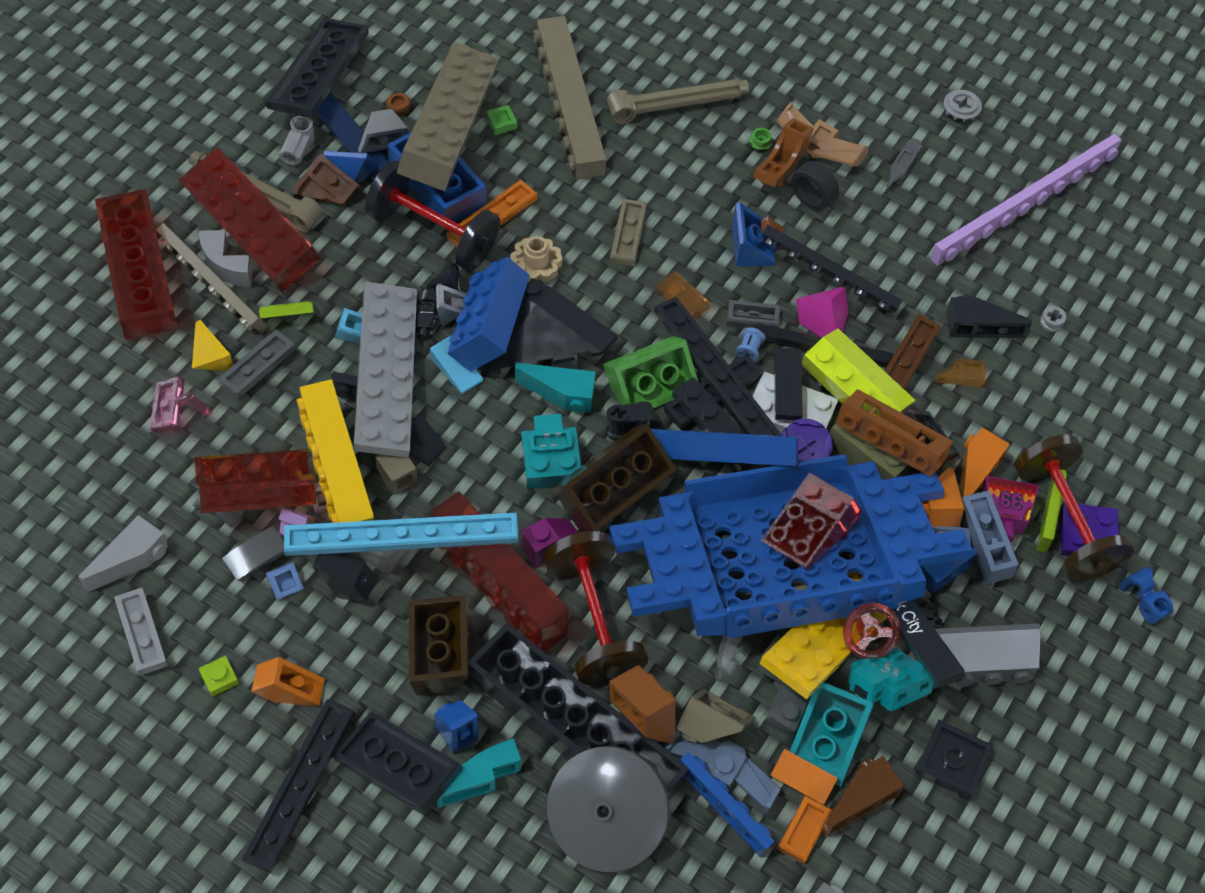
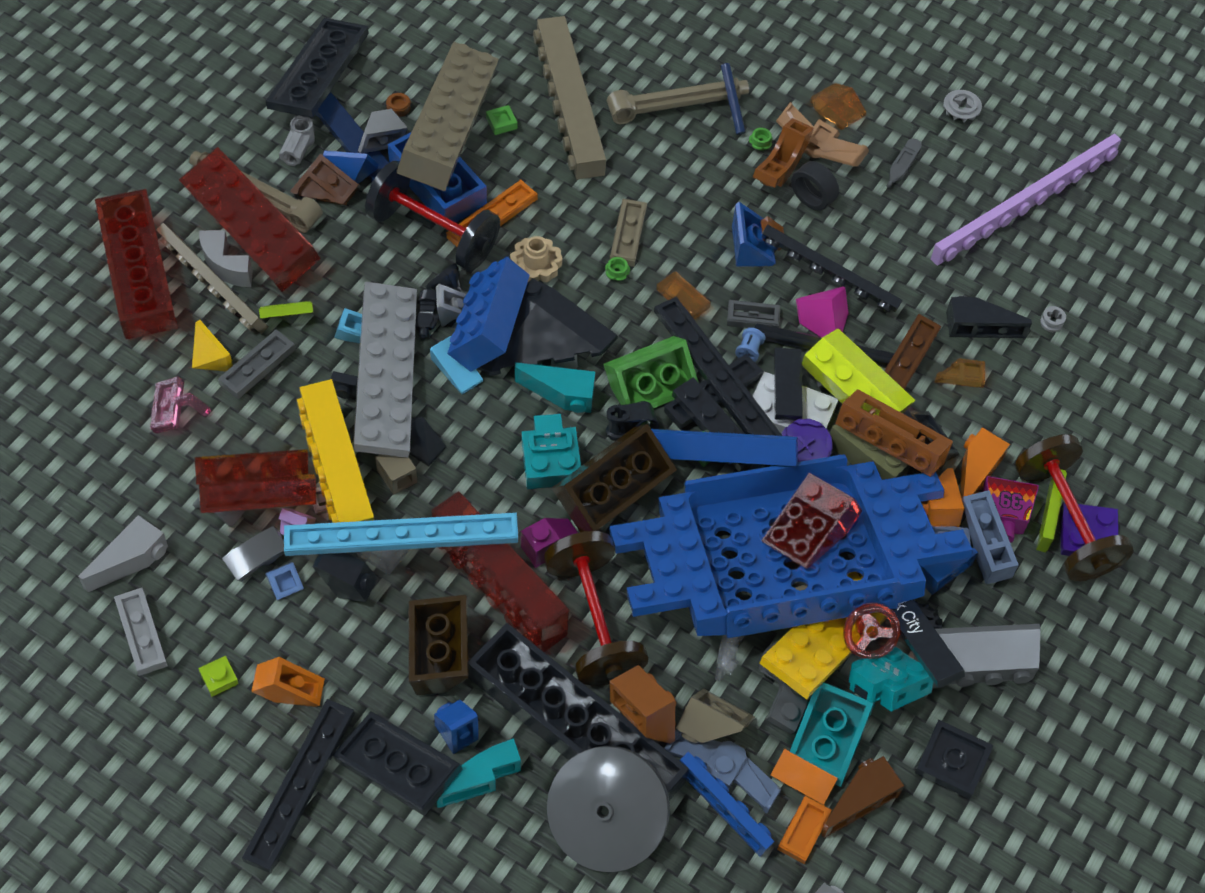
(619, 264): none -> bright green plate
(733, 99): none -> dark blue bar
(838, 105): none -> clear orange slope
(1154, 604): blue leg -> none

